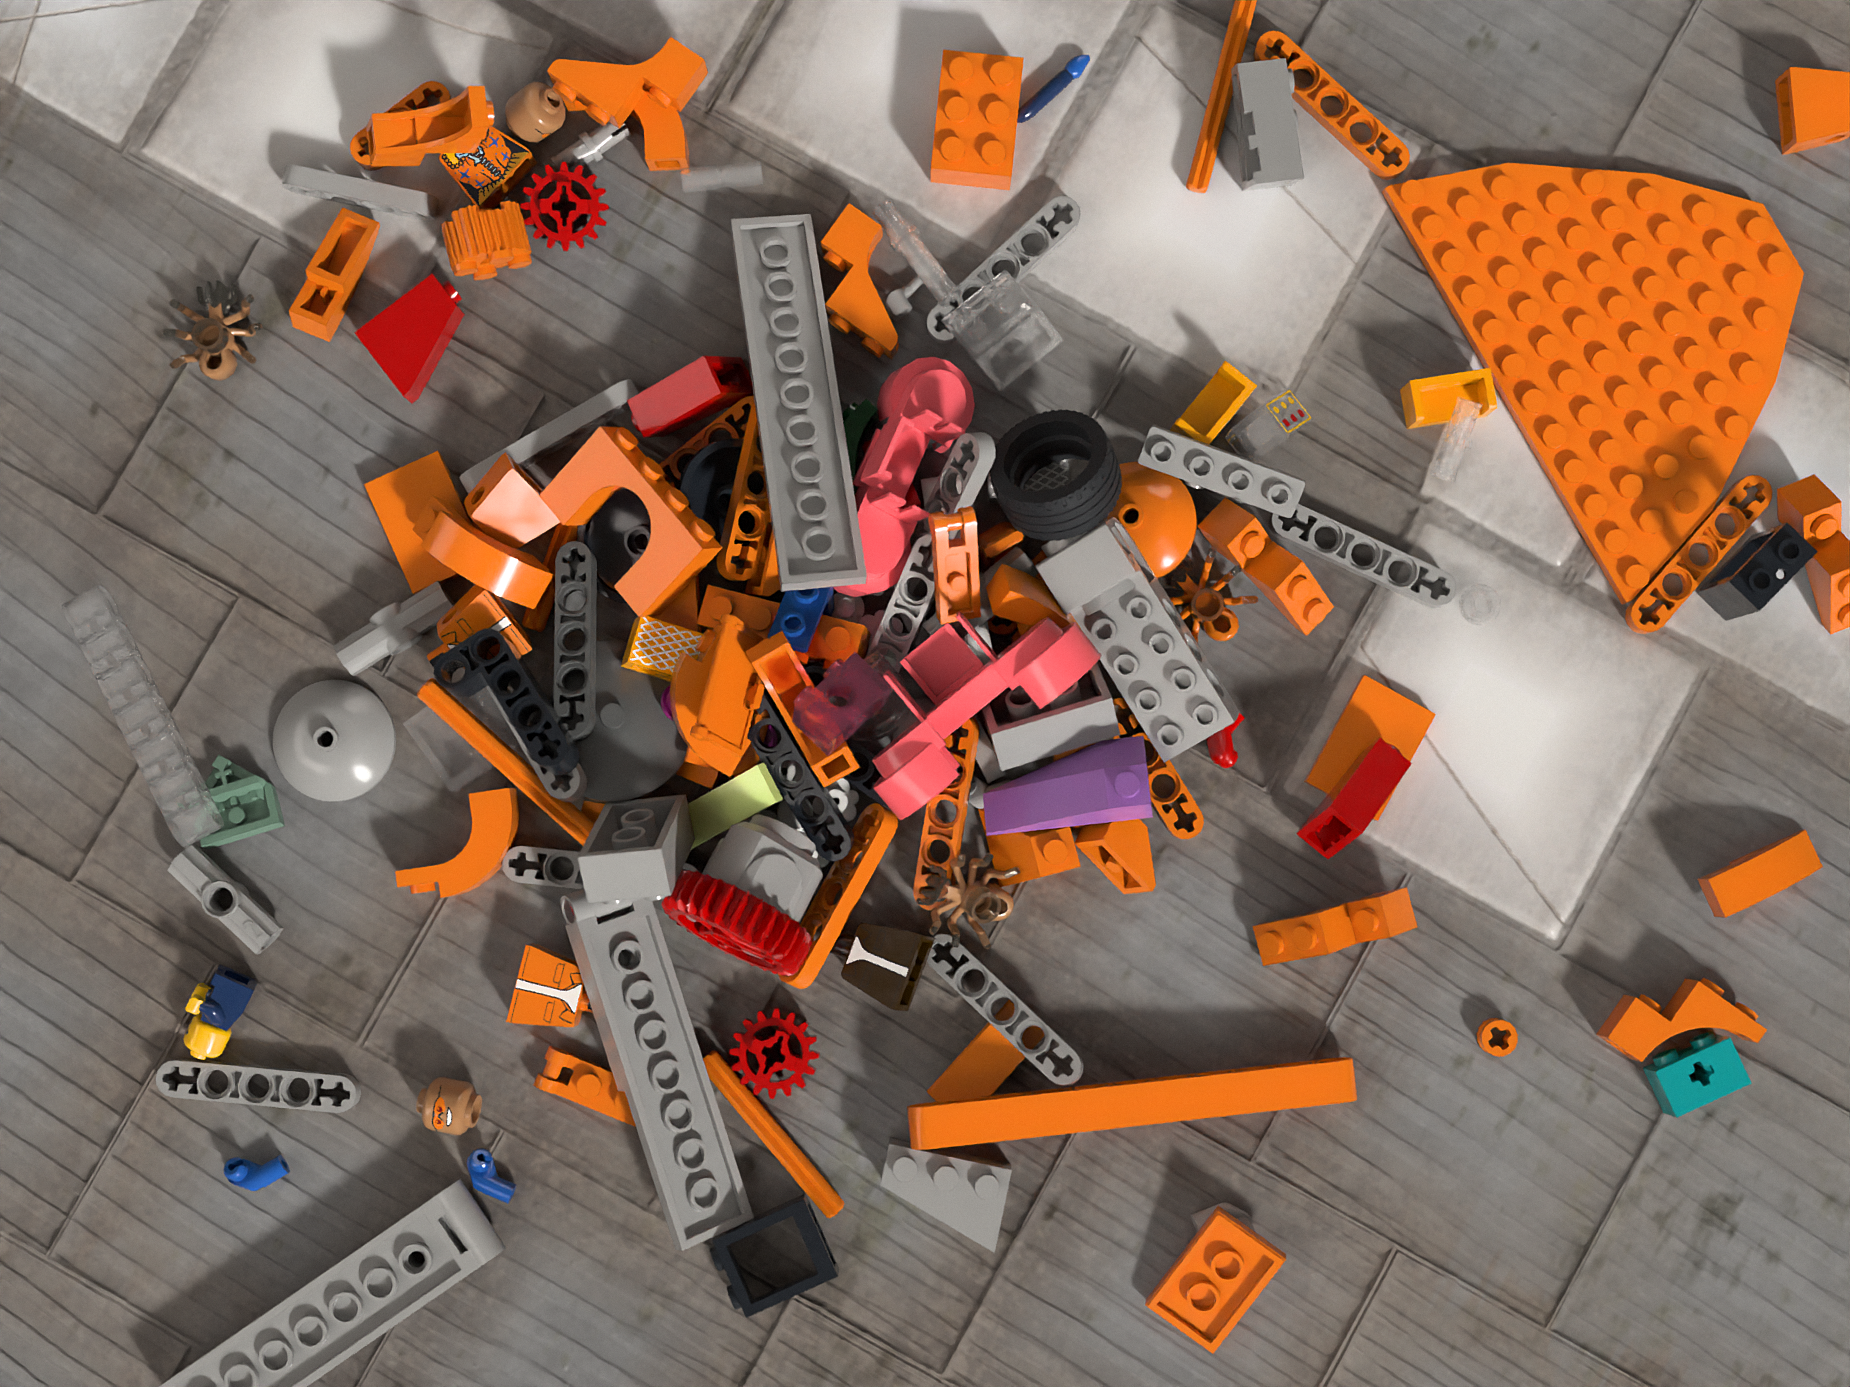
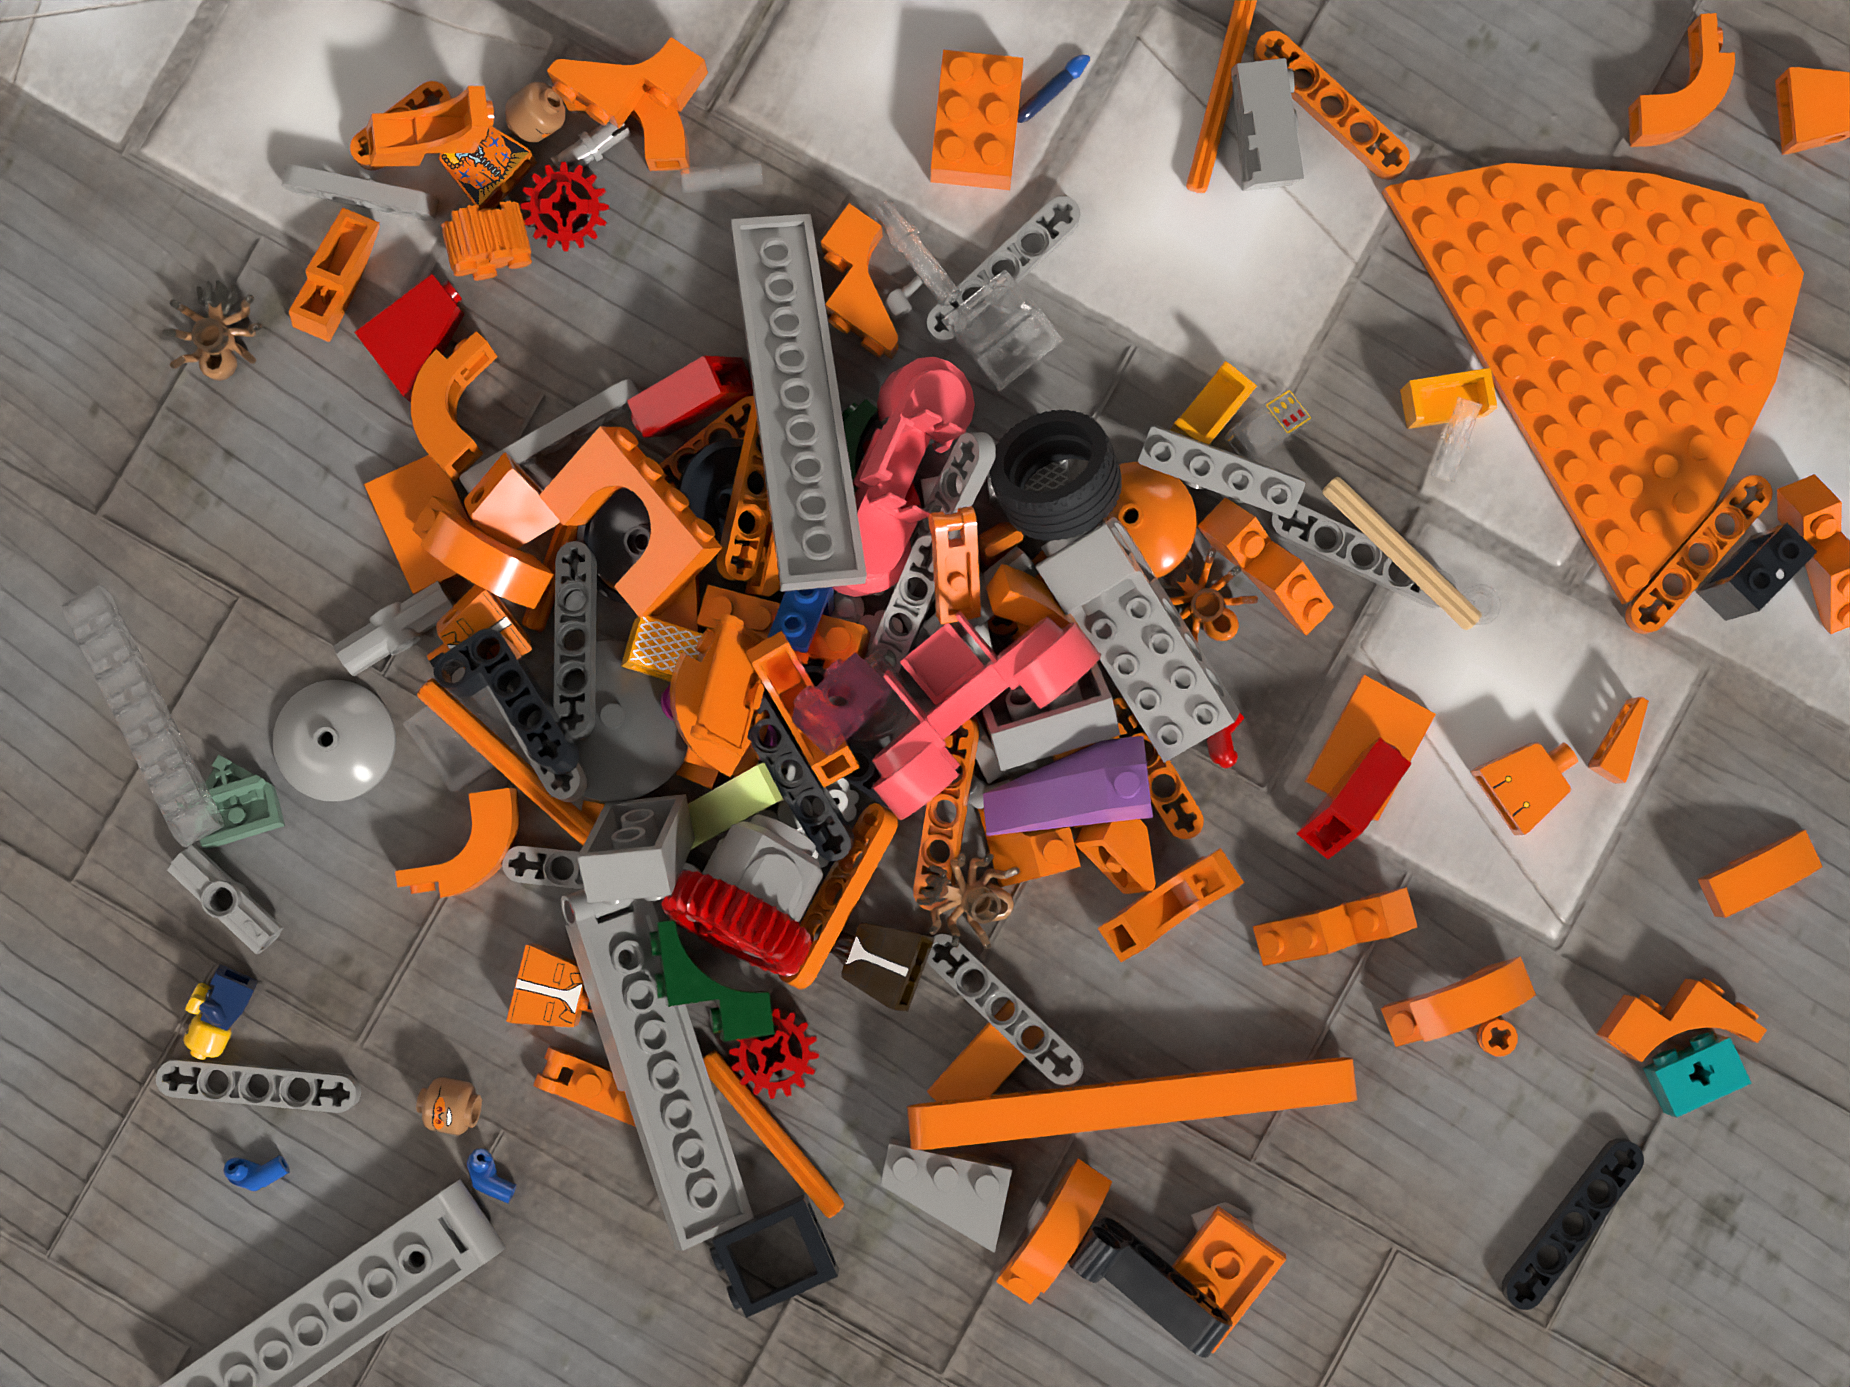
(436, 402): none -> orange arch
(736, 1012): none -> dark green arch
(1056, 1232): none -> orange arch
(1151, 1284): none -> black beam
(1169, 904): none -> orange arch
(1402, 553): none -> tan axle
(1460, 1005): none -> orange arch
(1526, 783): none -> orange torso
(1592, 1215): none -> black beam
(1618, 747): none -> orange slope
(1670, 116): none -> orange arch

